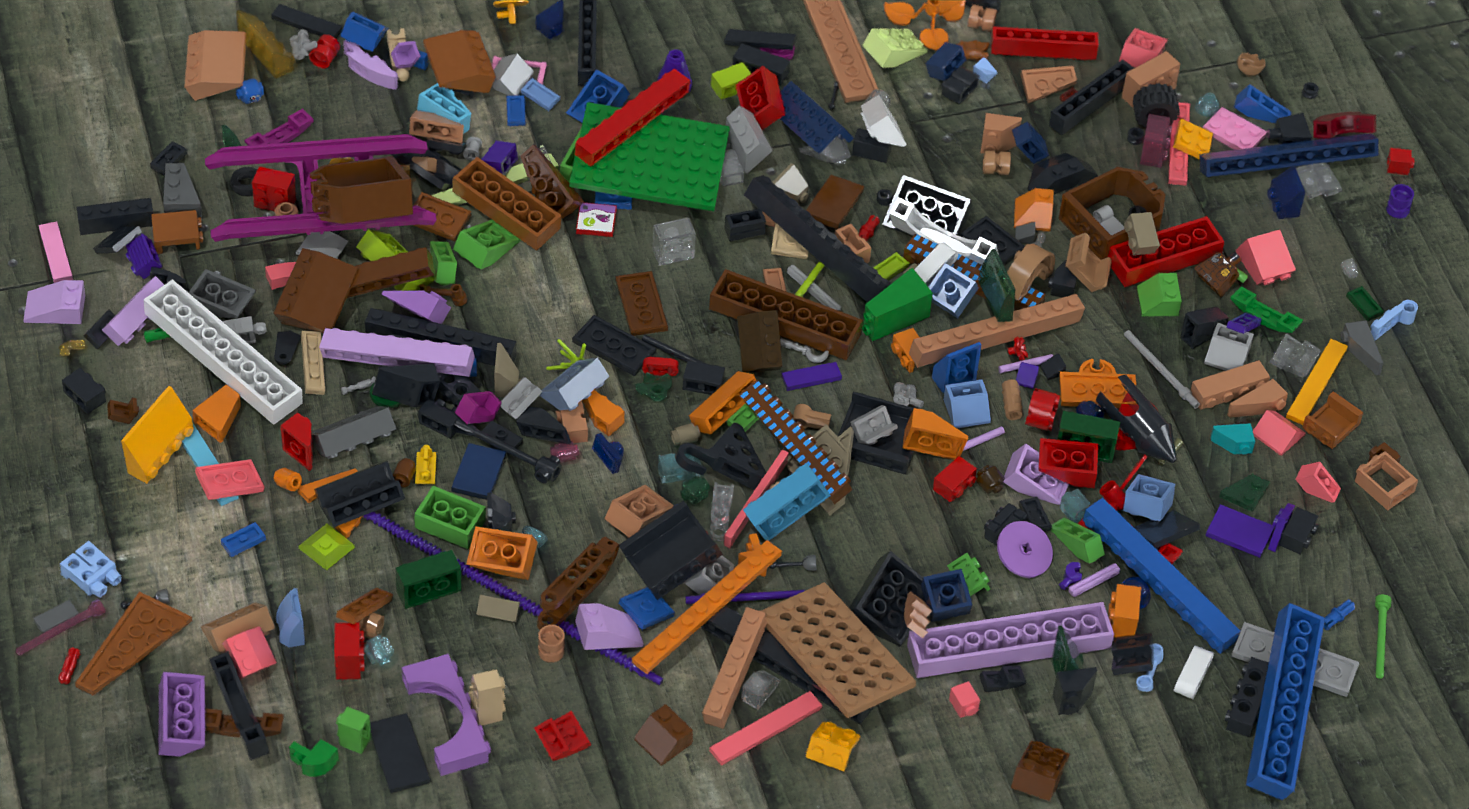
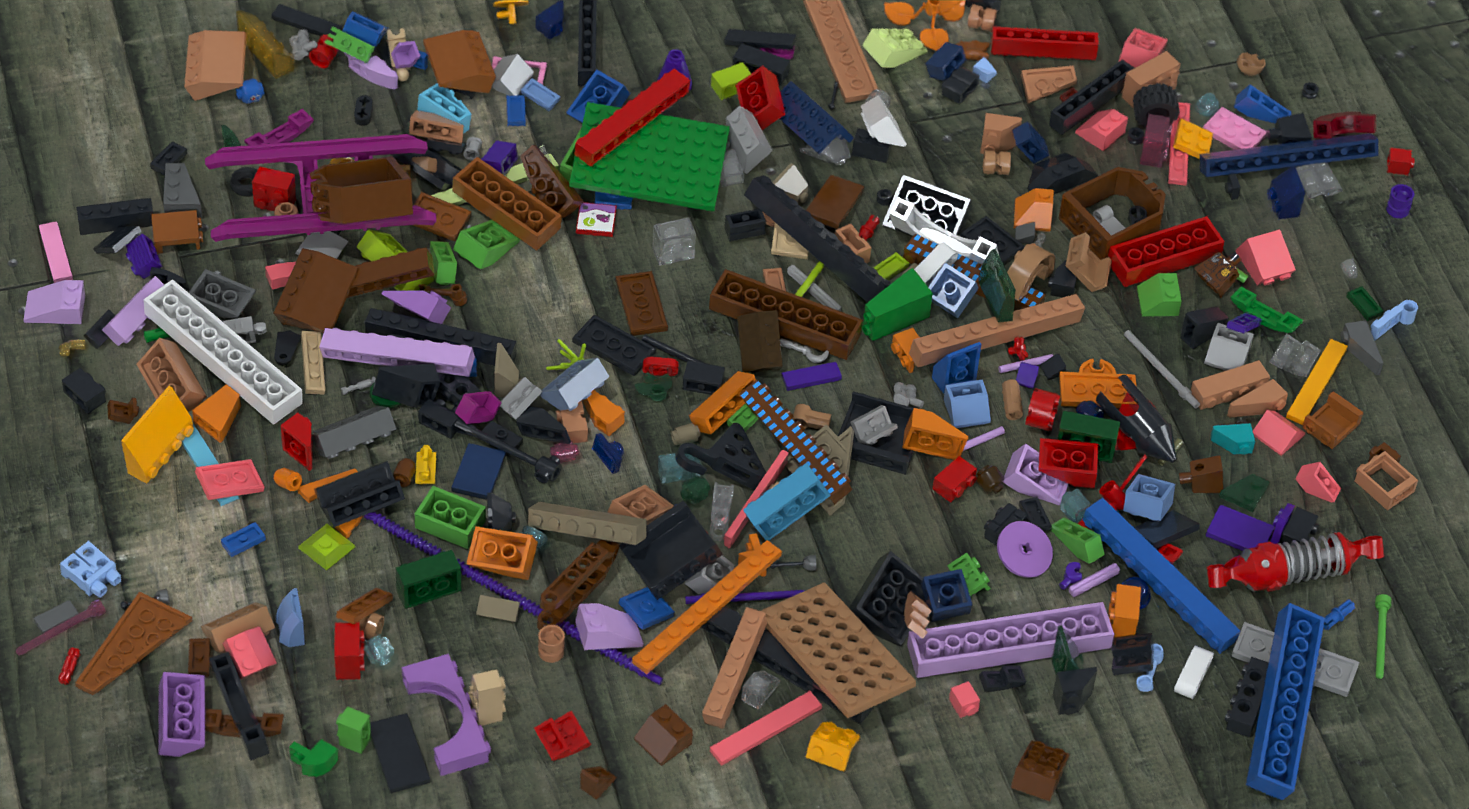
(166, 367): none -> nougat slope
(199, 656): none -> reddish brown plate
(350, 45): none -> bright green hinge
(367, 110): none -> black beam
(587, 523): none -> dark tan brick
(595, 780): none -> reddish brown slope
(1103, 128): none -> coral slope
(1141, 233): dark tan brick -> none
(1204, 475): none -> reddish brown torso
(1233, 187): none -> black plate
(1277, 565): none -> red piece

